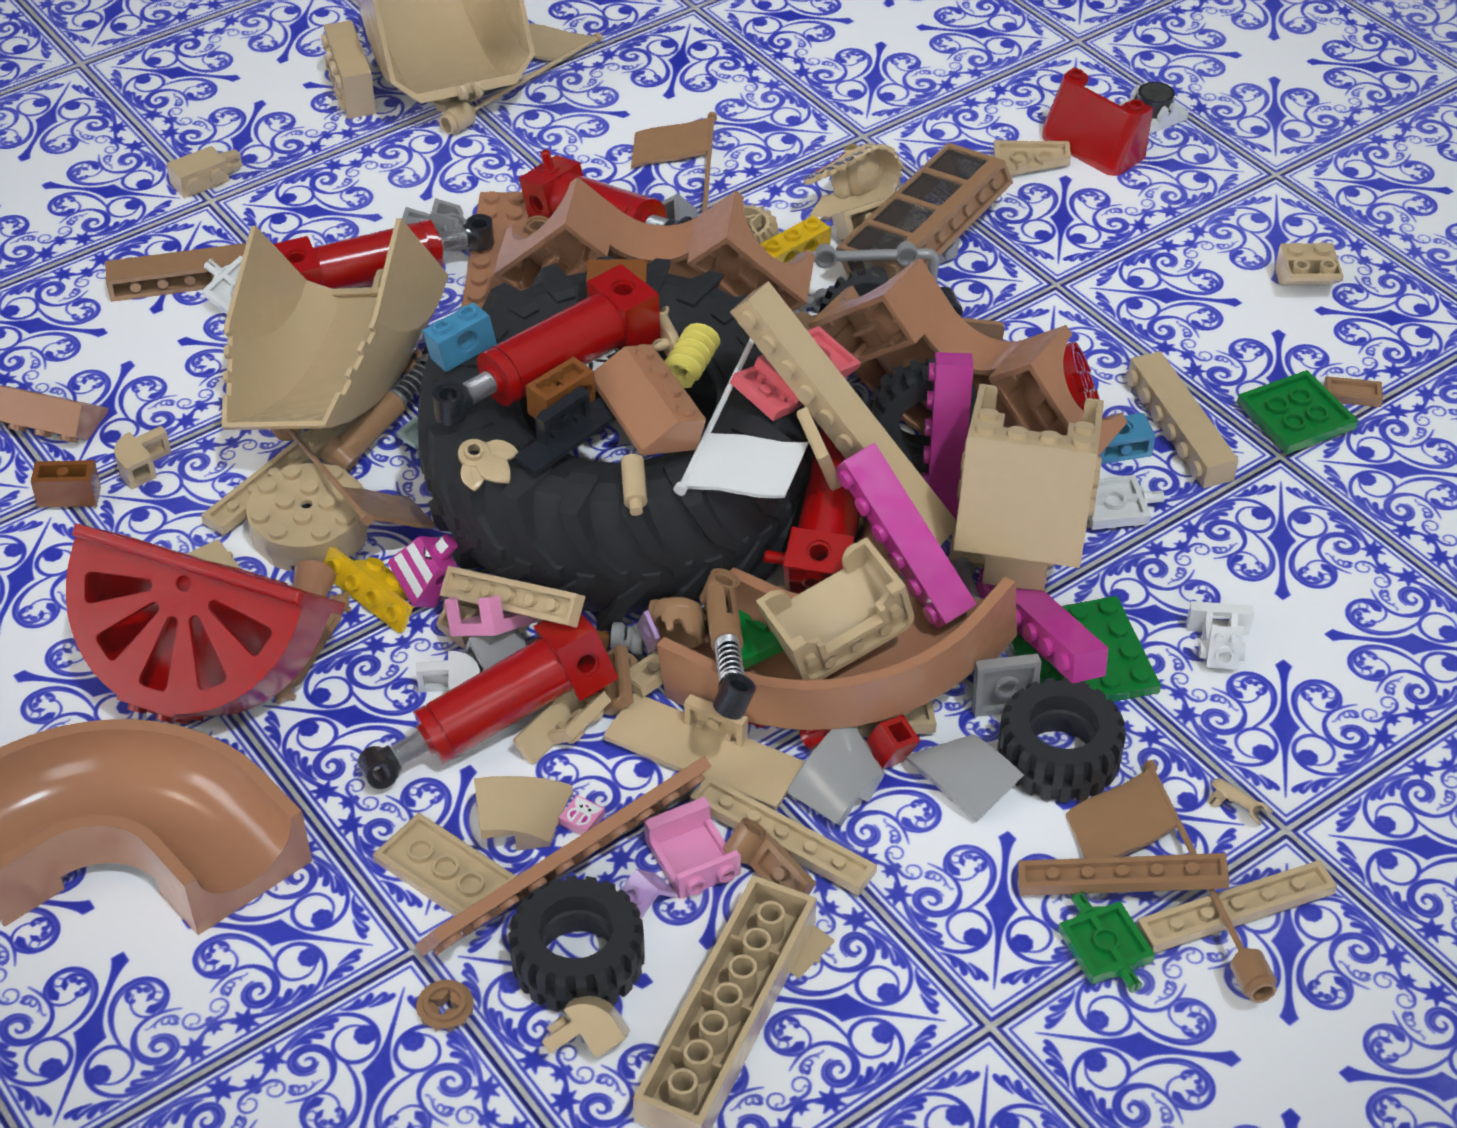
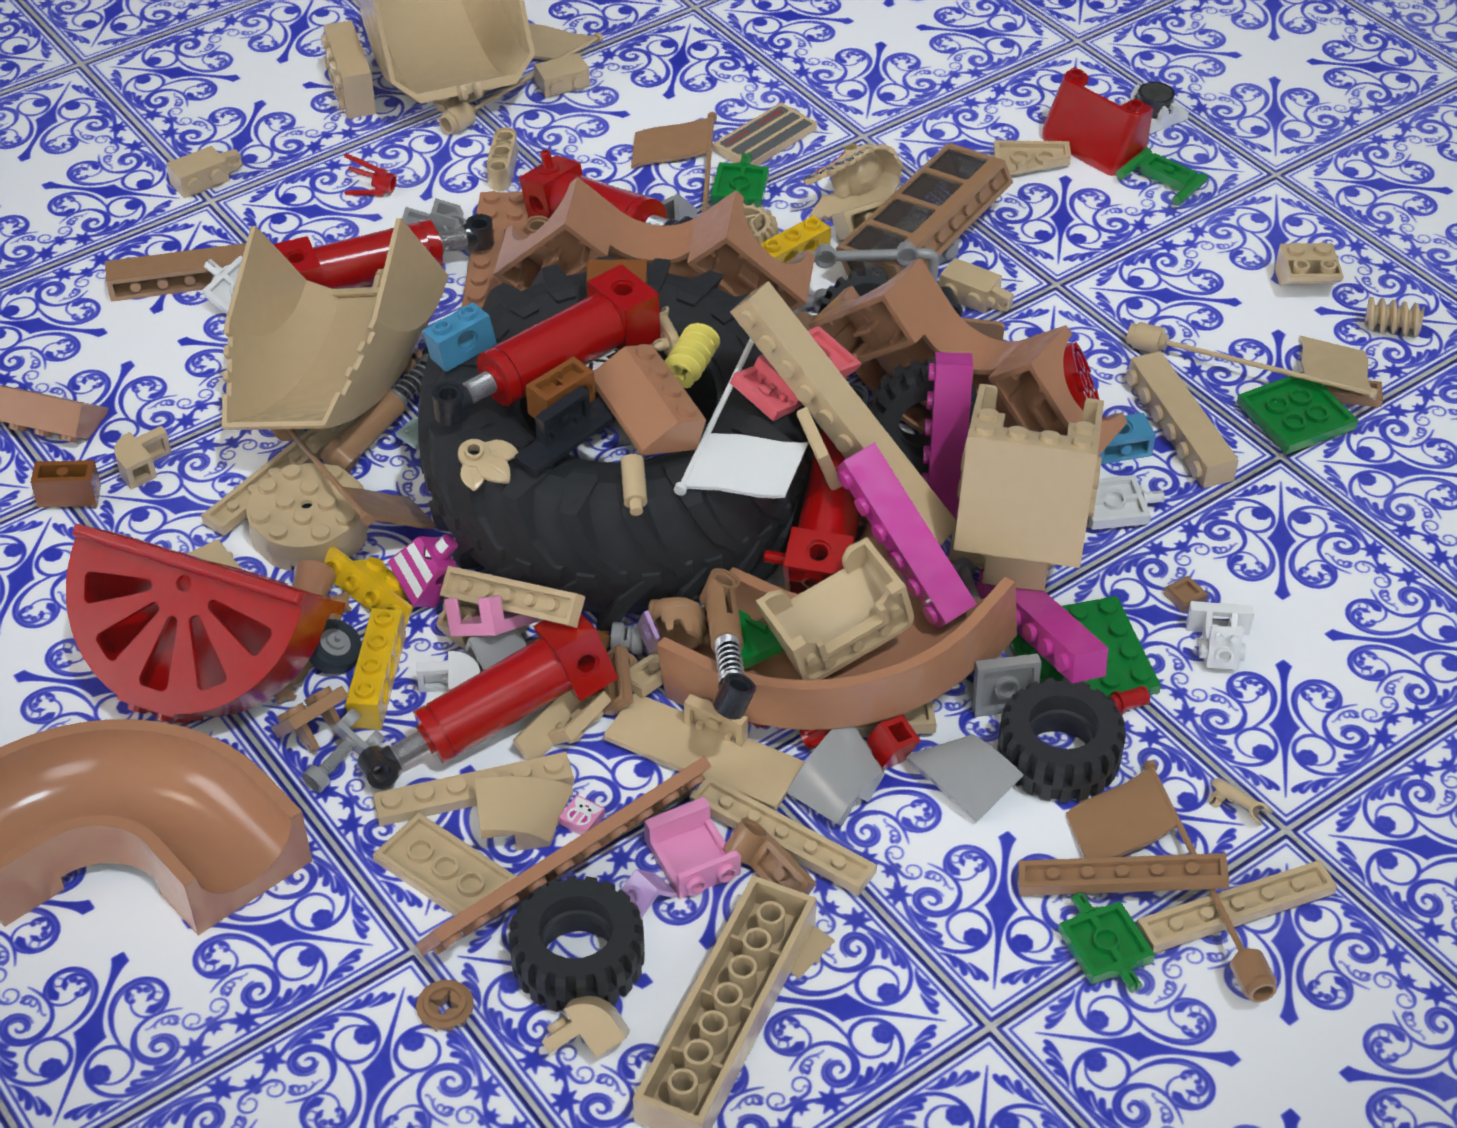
(297, 717): none -> medium nougat plate
(317, 777): none -> light grey bar
(337, 648): none -> black wheel
(377, 667): none -> yellow brick
(381, 179): none -> red plant
(459, 790): none -> tan plate
(502, 159): none -> tan beam
(562, 75): none -> tan brick
(742, 177): none -> green plate
(765, 135): none -> tile
(976, 286): none -> tan hinge
(1130, 699): none -> red pin
(1166, 172): none -> green plate
(1184, 592): none -> medium nougat tile
(1320, 360): none -> tan flag
(1394, 316): none -> tan piece

